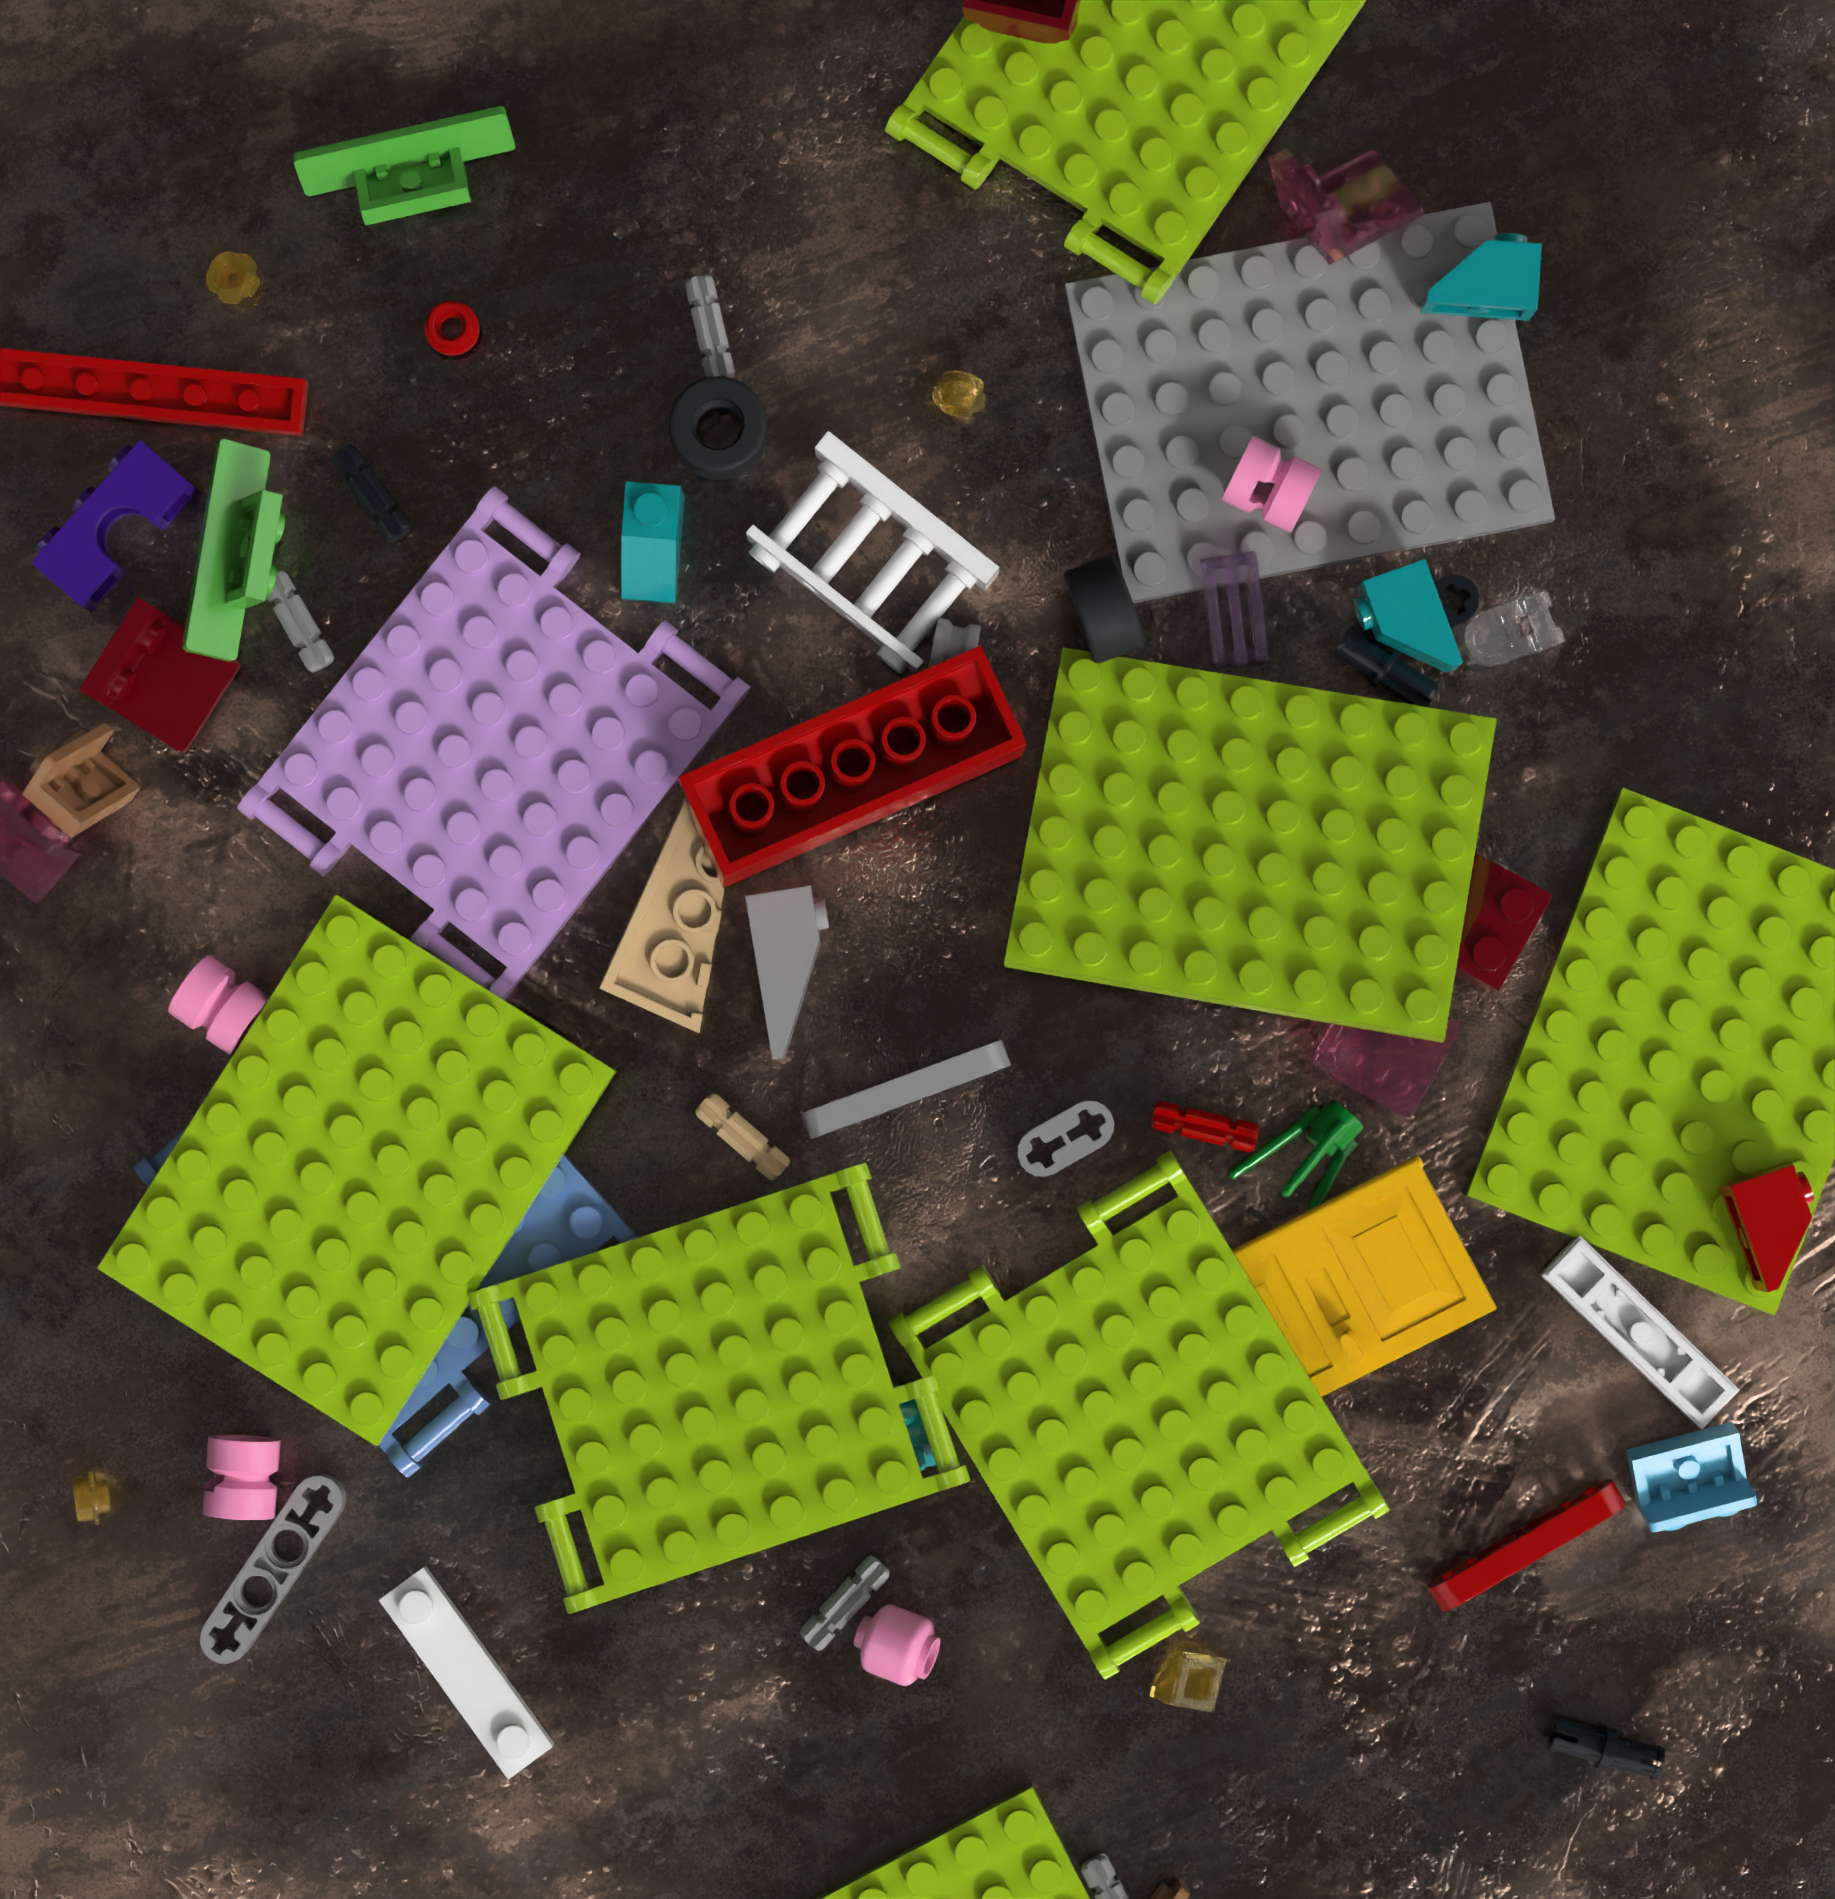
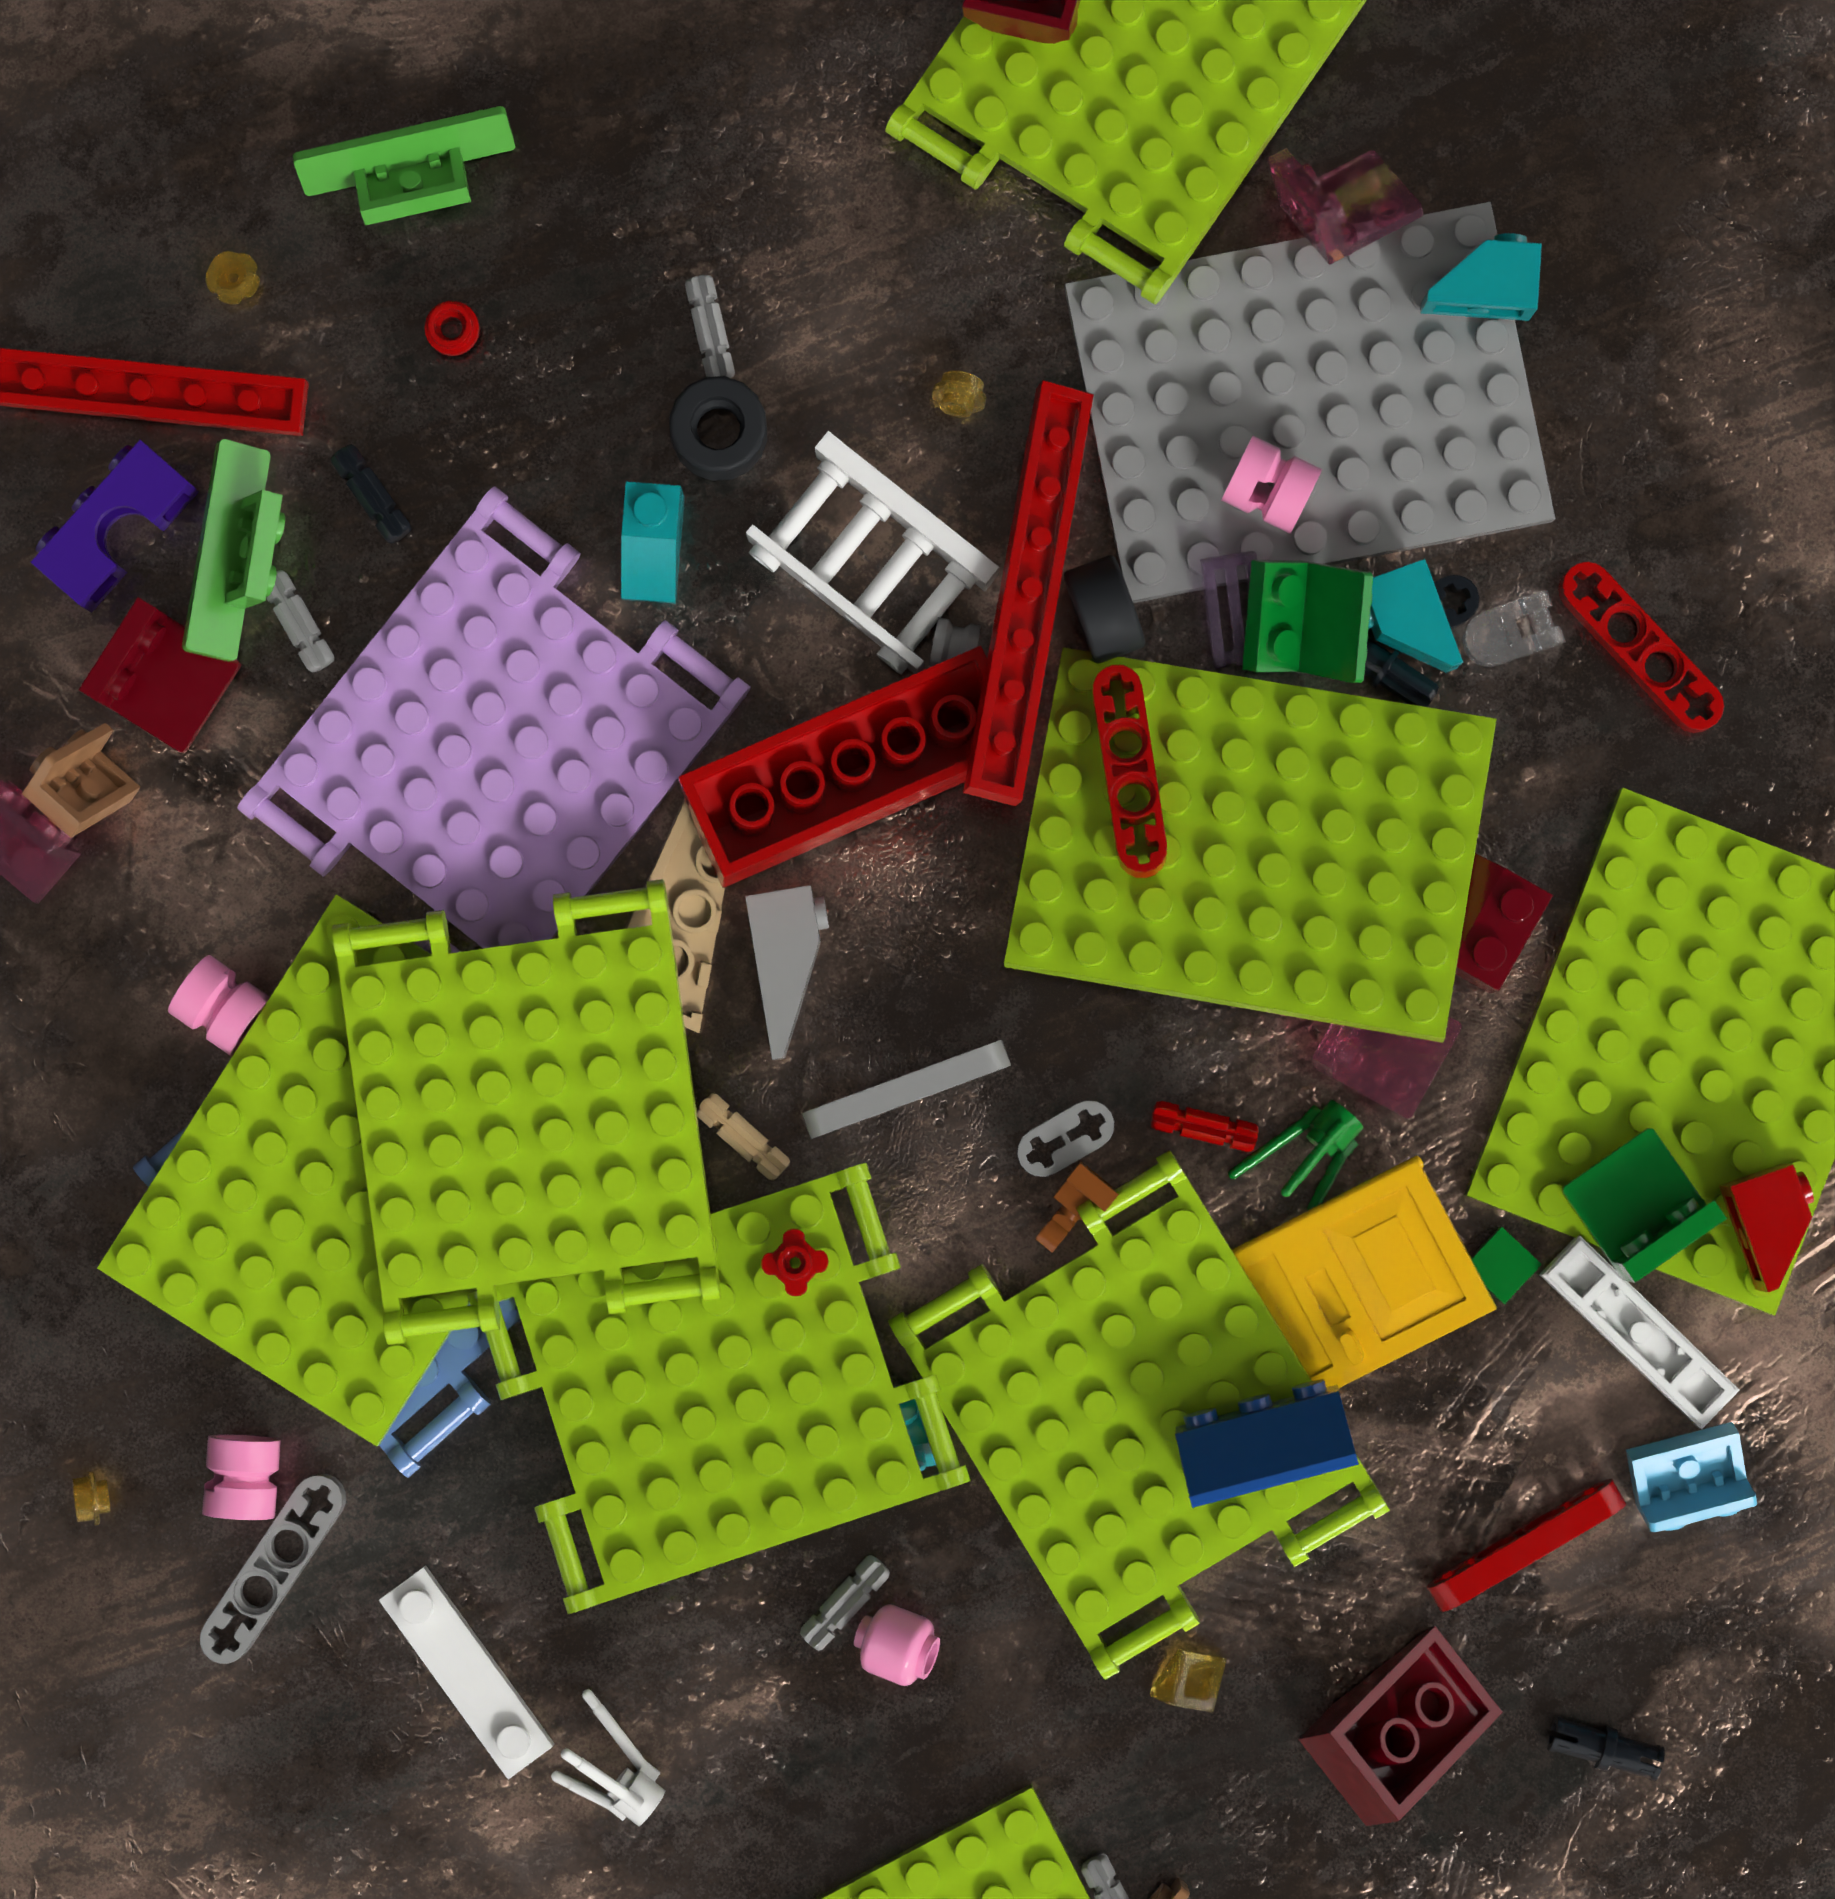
(526, 1112): none -> lime plate
(631, 1793): none -> white plant
(779, 1262): none -> red plate
(1028, 594): none -> red plate
(1078, 1188): none -> dark orange piece
(1126, 771): none -> red beam
(1264, 1443): none -> blue slope
(1308, 619): none -> green bracket
(1401, 1729): none -> dark red slope
(1504, 1264): none -> green tile
(1640, 1206): none -> green bracket
(1648, 640): none -> red beam

